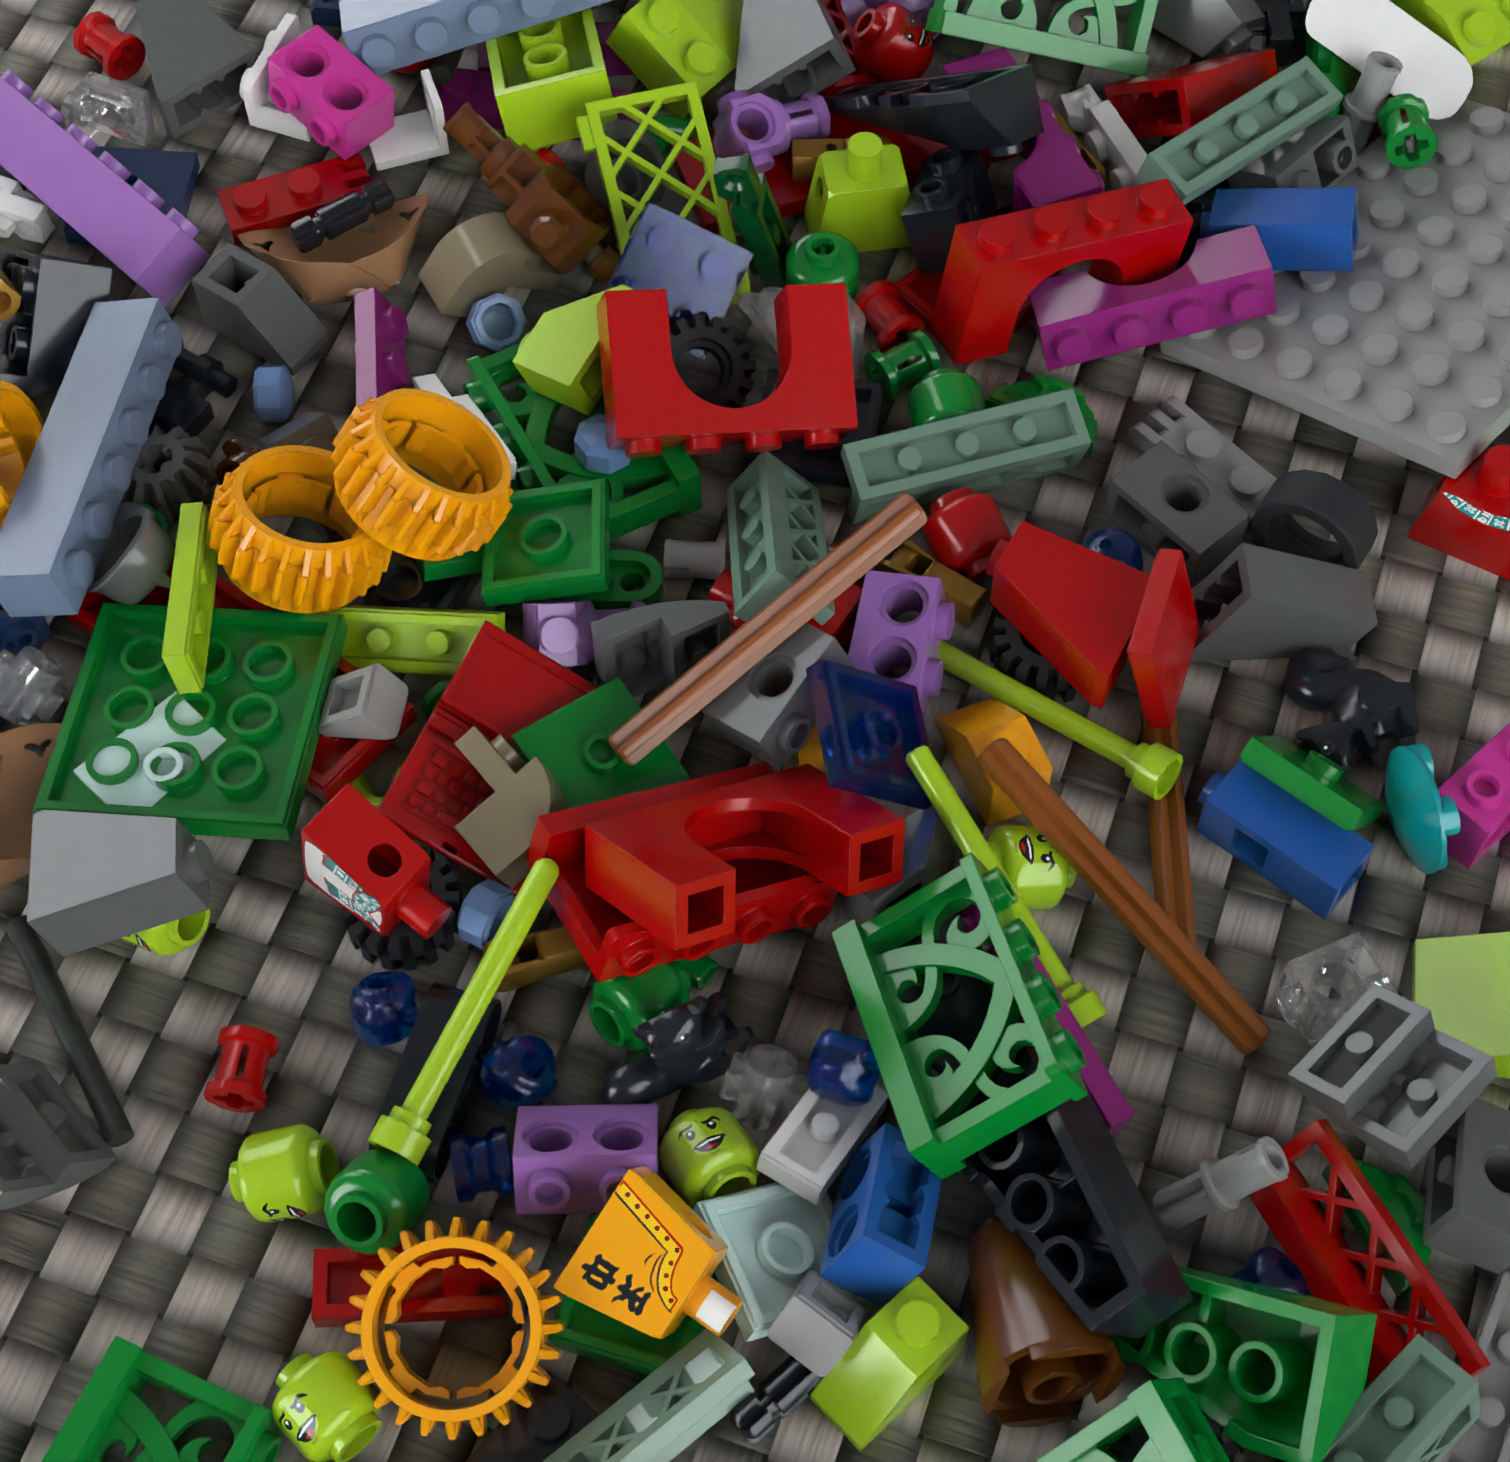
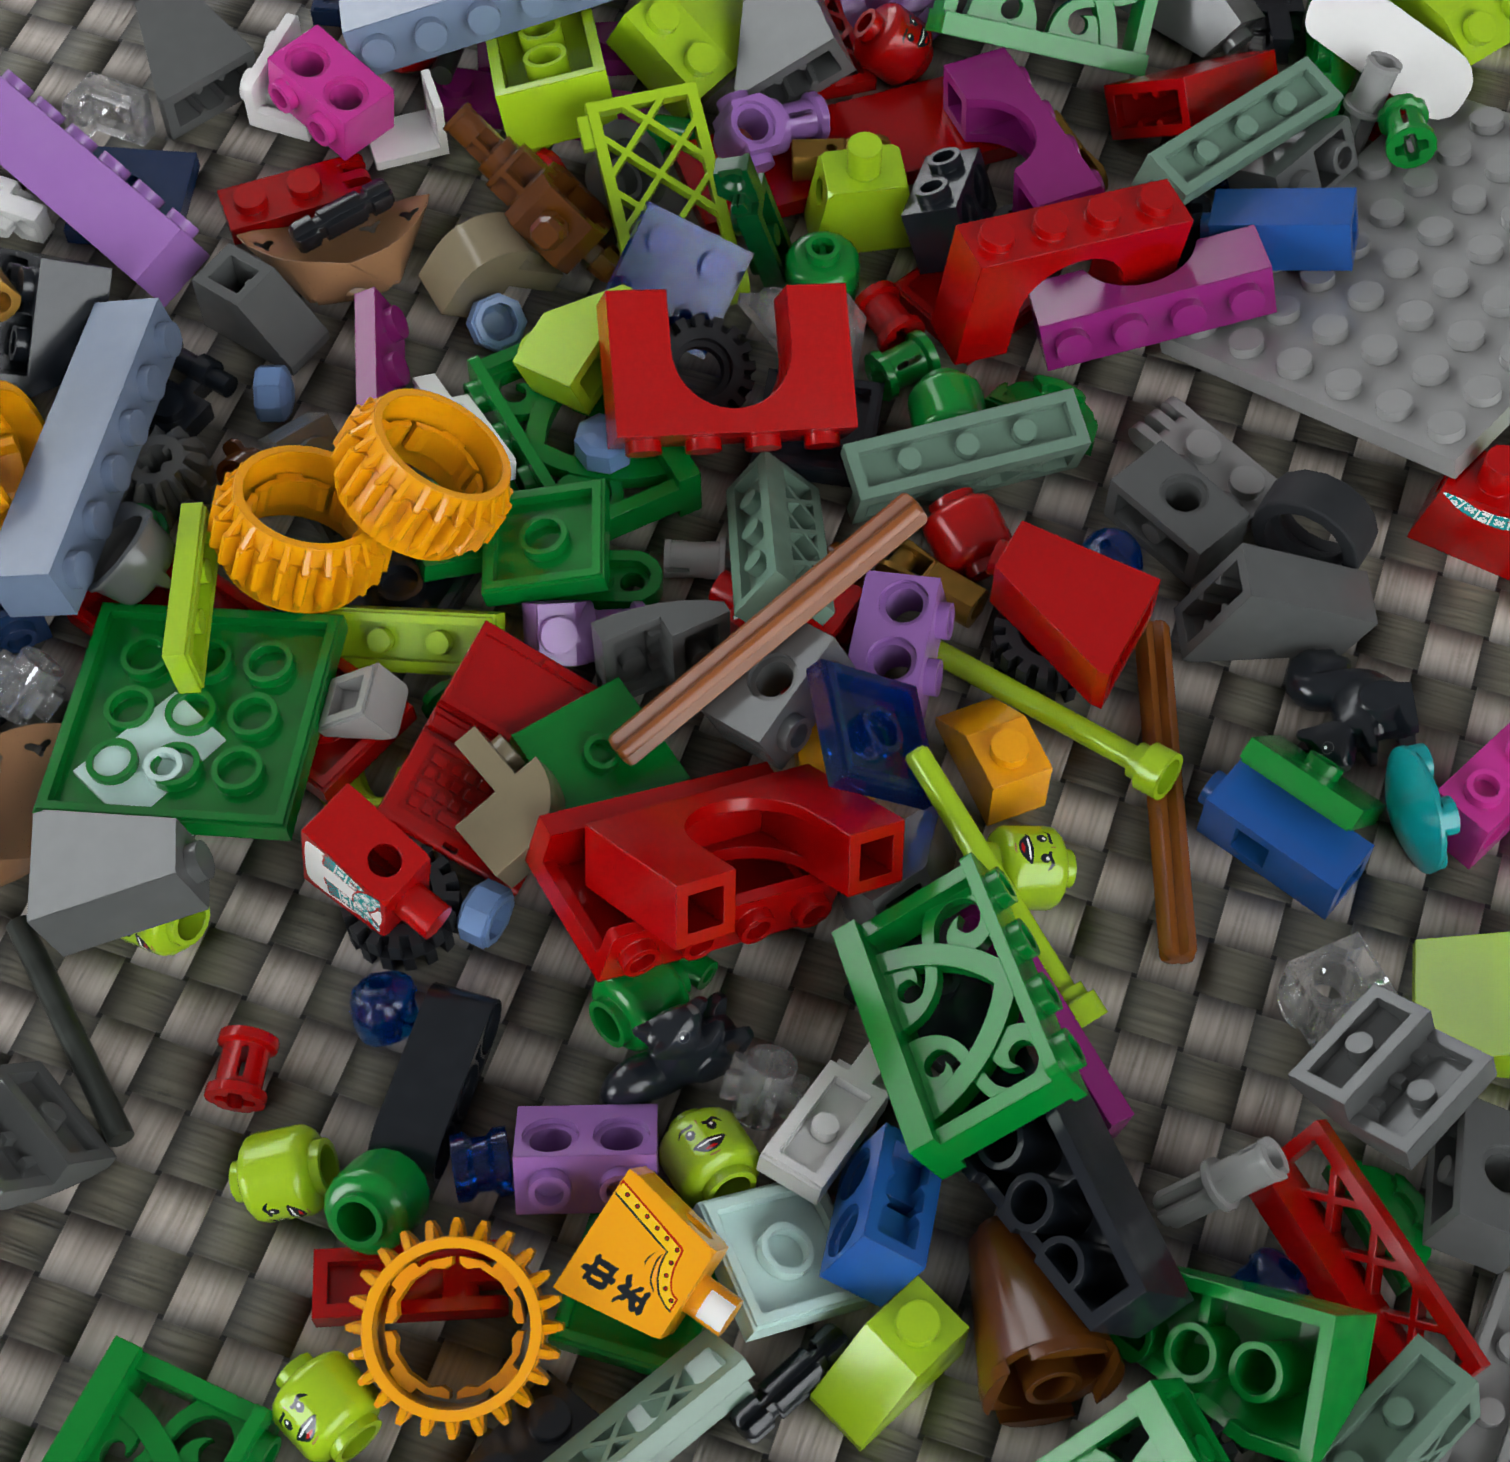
(118, 52): red bush -> none
(407, 1126): lime piece -> none
(518, 1071): clear blue piece -> none
(556, 956): pearl gold bar -> none
(817, 1324): light grey slope -> none
(842, 1069): clear blue piece -> none
(956, 109): black wedge -> none
(1104, 134): white hinge -> none
(1124, 896): dark orange axle -> none
(1163, 638): red tile -> none

